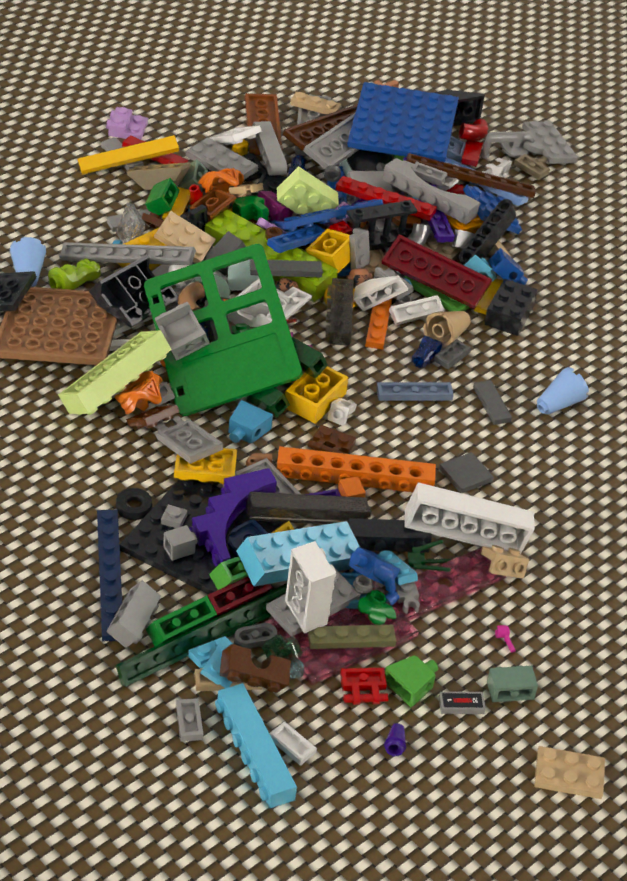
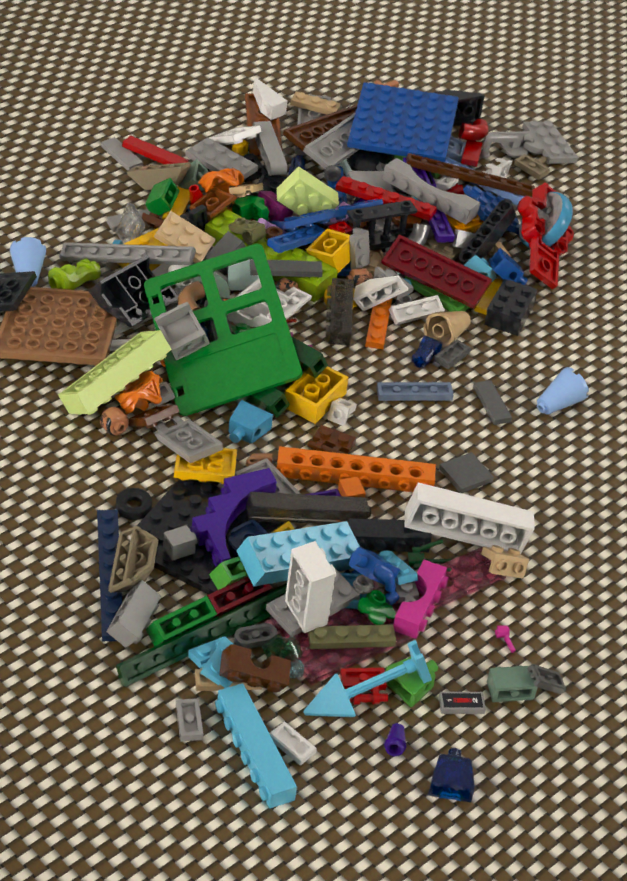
(114, 421): none -> nougat head
(124, 124): lavender plate -> none
(128, 154): yellow tile -> none
(133, 559): none -> dark tan wedge
(174, 516): light grey plate -> none
(251, 230): none -> olive plate
(269, 101): none -> white slope
(334, 699): none -> medium azure piece
(412, 615): none -> dark pink arch
(428, 173): light grey hinge -> none
(453, 777): none -> clear blue torso
(545, 231): none -> red piece
(547, 679): none -> dark grey tile
(569, 772): tan plate -> none

